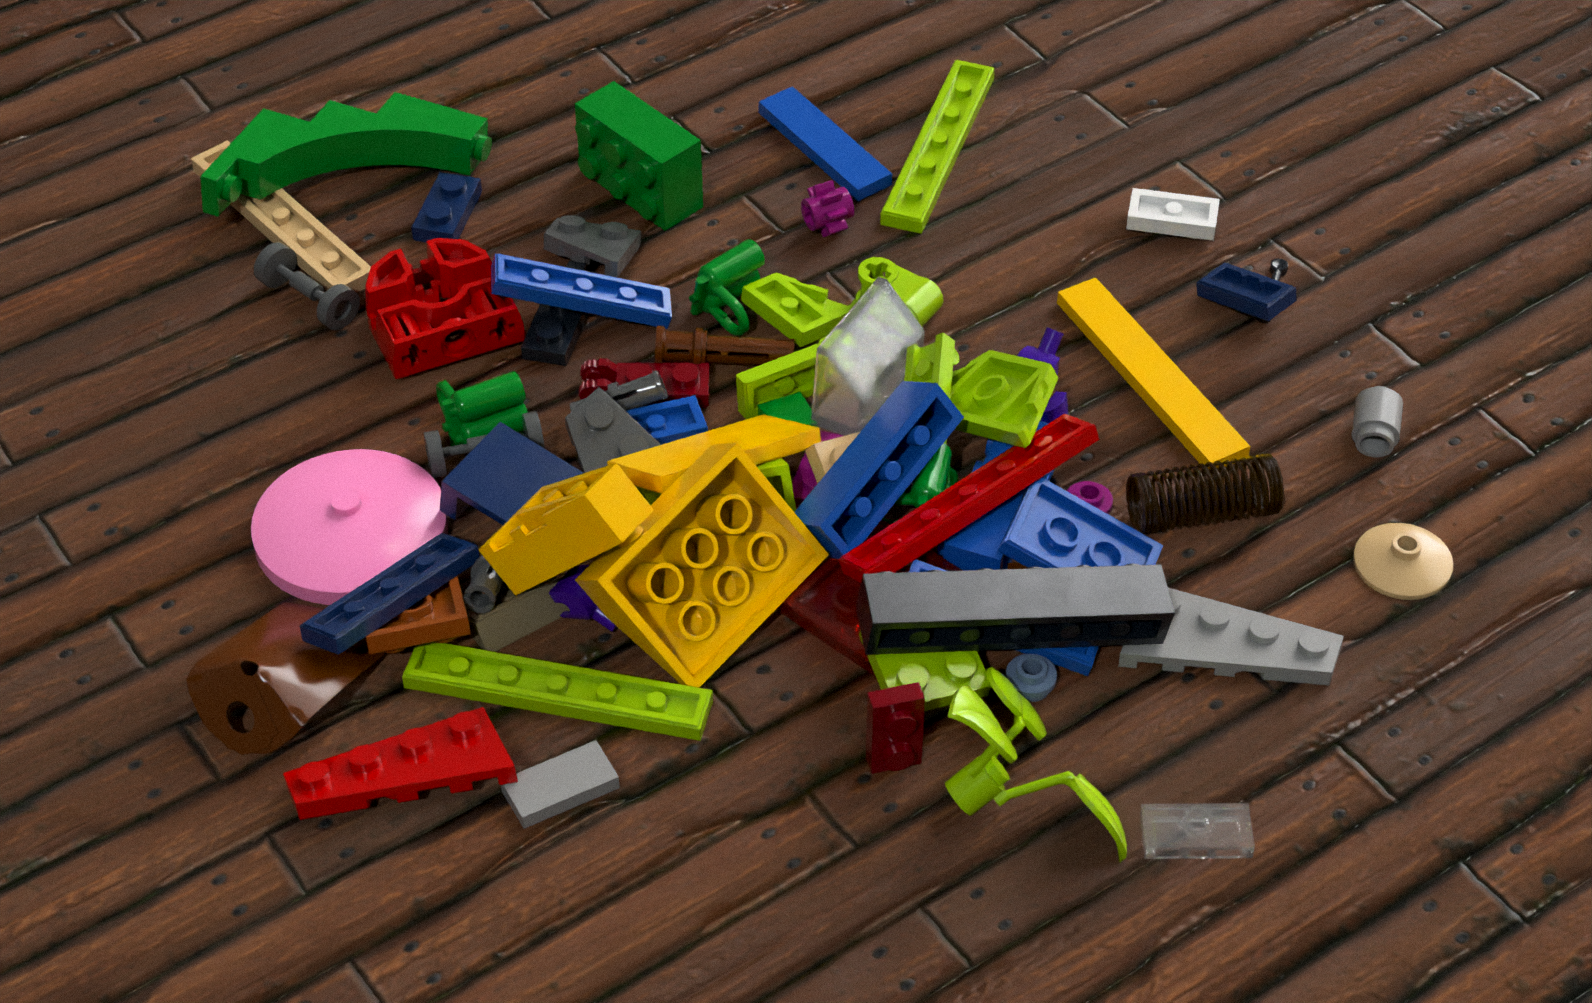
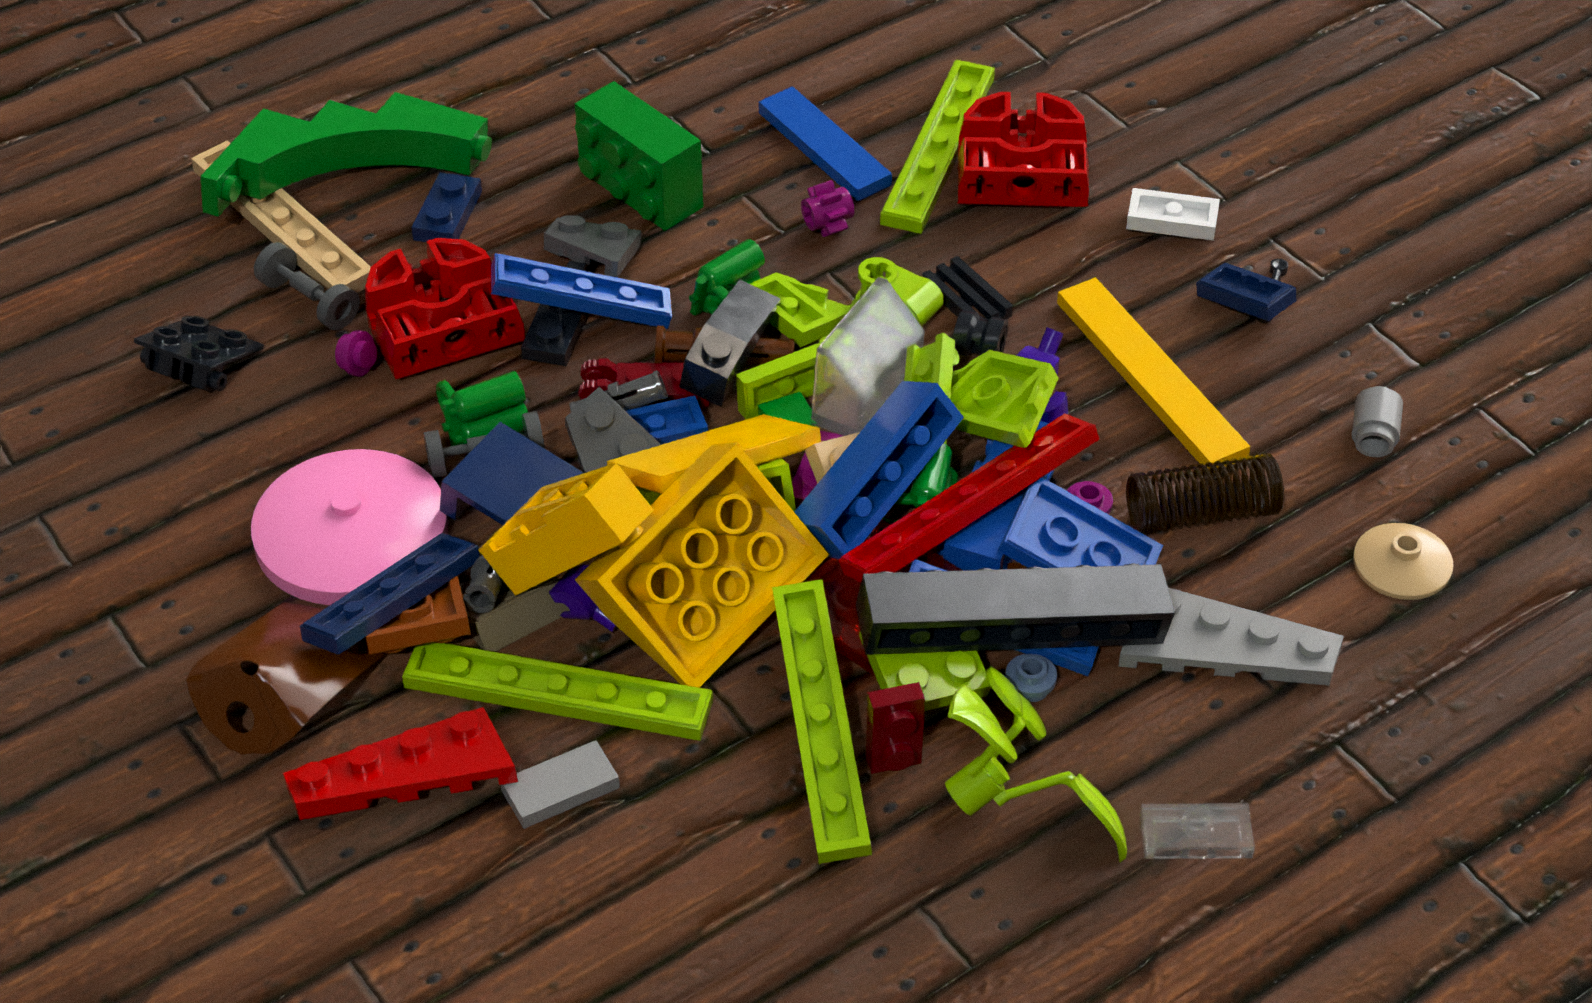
(194, 351): none -> black hinge
(356, 353): none -> magenta plate
(727, 342): none -> slope
(821, 722): none -> lime plate
(972, 290): none -> black tile
(979, 334): none -> black wheel
(1048, 153): none -> red connector

